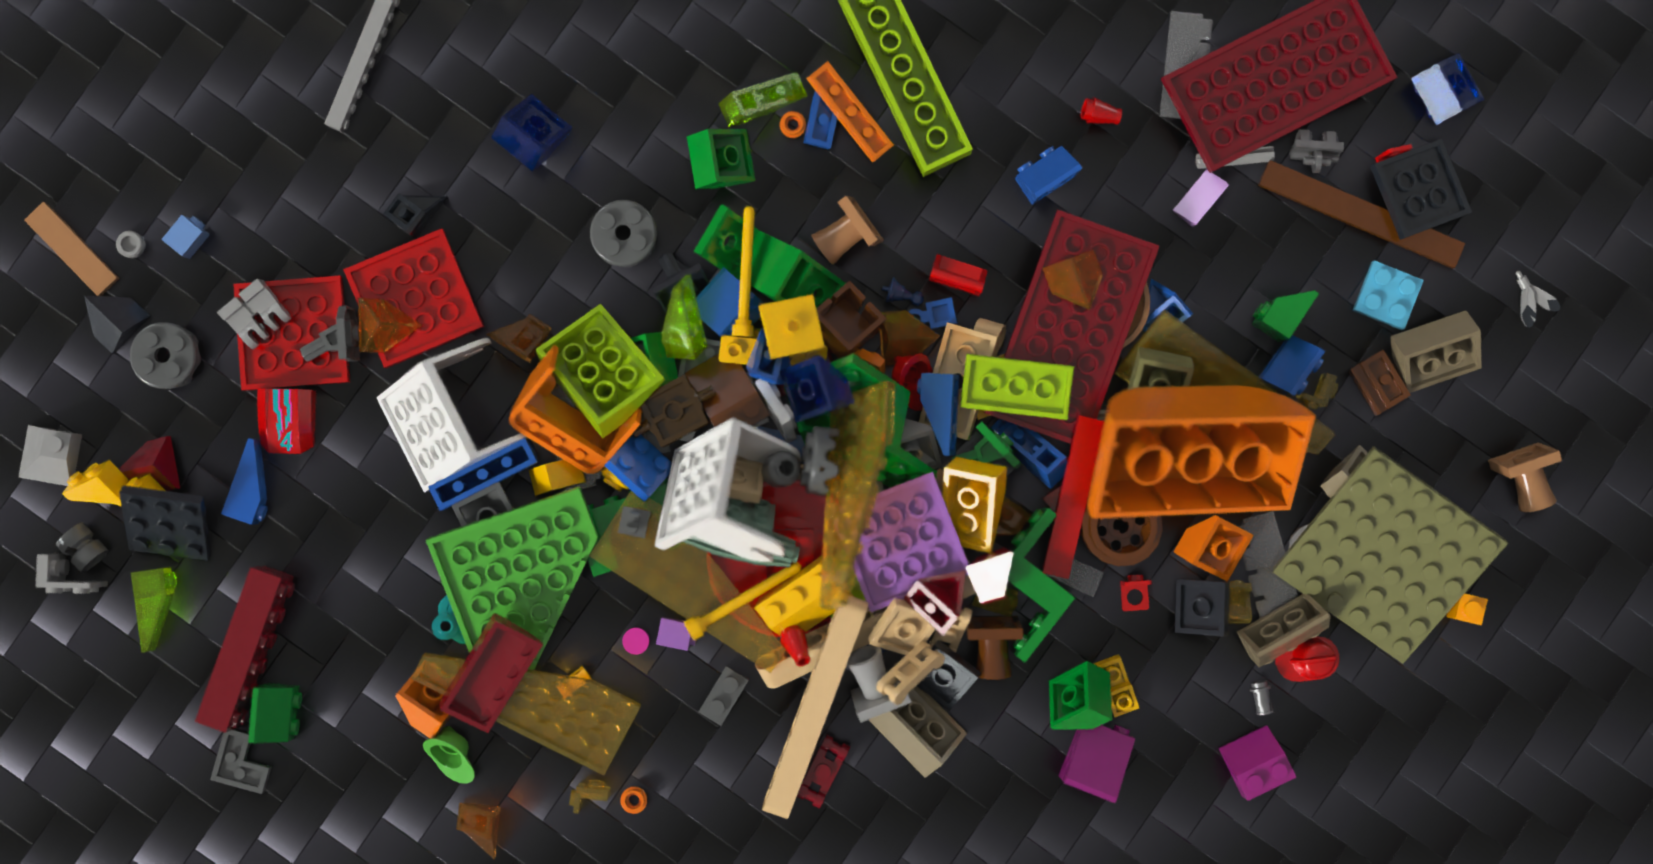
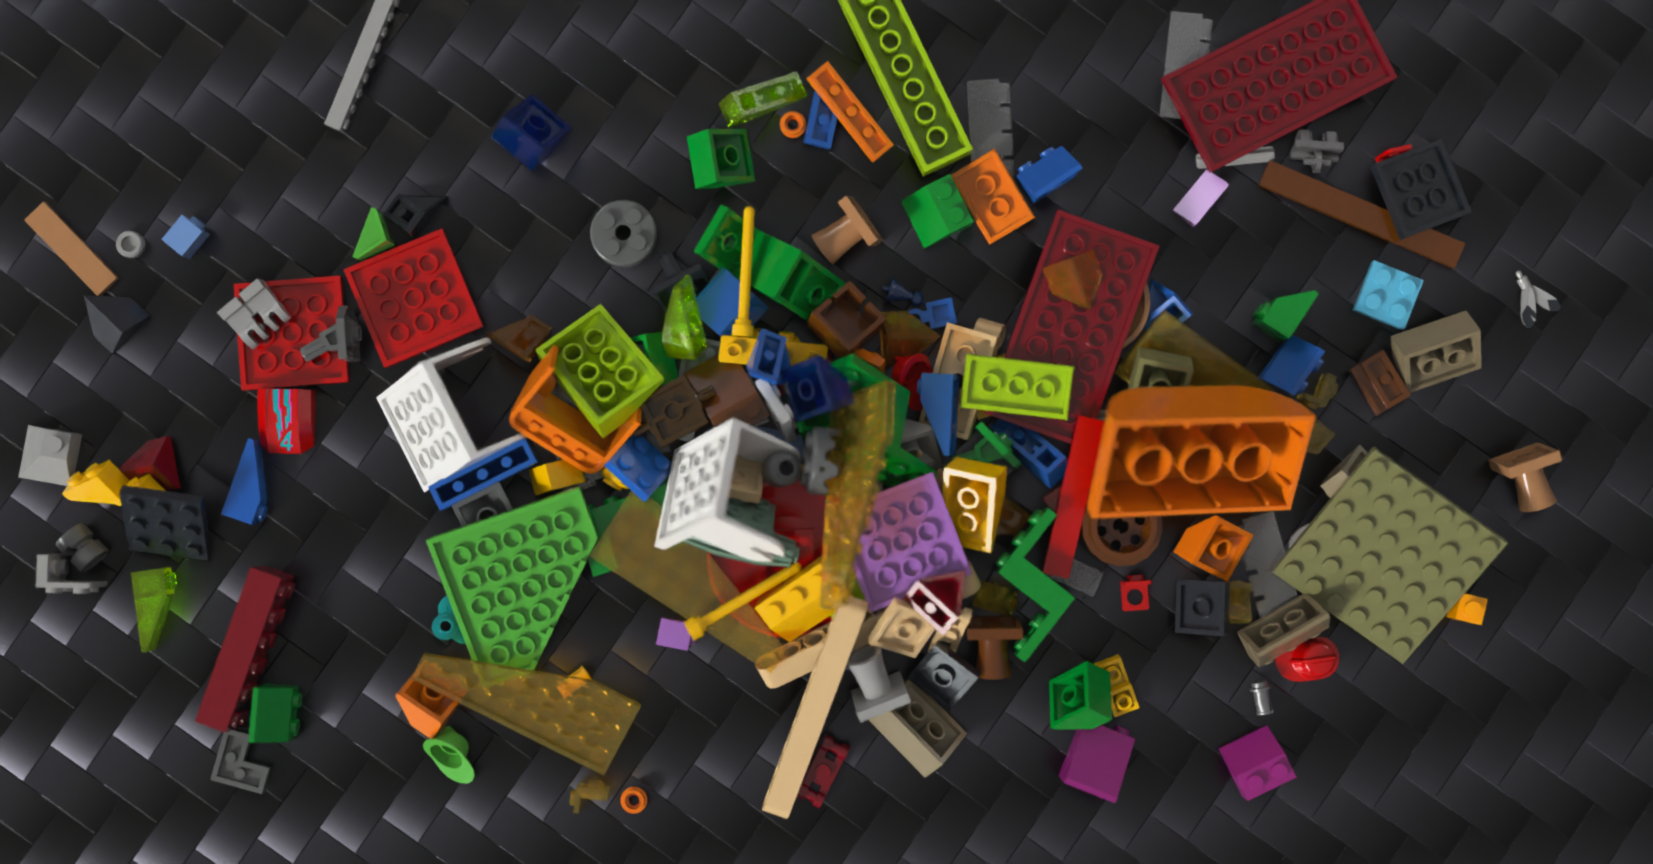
(182, 361): dark grey plate -> none
(374, 237): none -> bright green slope
(382, 325): clear orange slope -> none
(480, 824): clear orange slope -> none
(490, 673): dark red slope -> none
(634, 522): dark grey tile -> none
(636, 640): dark pink tile -> none
(723, 695): dark grey plate -> none
(791, 326): yellow plate -> none
(795, 643): red cone -> none
(909, 672): tan plate -> none
(937, 211): none -> green slope
(958, 275): red tile -> none
(989, 119): none -> clear windscreen
(990, 575): slope -> none
(992, 196): none -> orange tile
(1100, 112): red cone -> none
(1447, 89): clear blue slope -> none

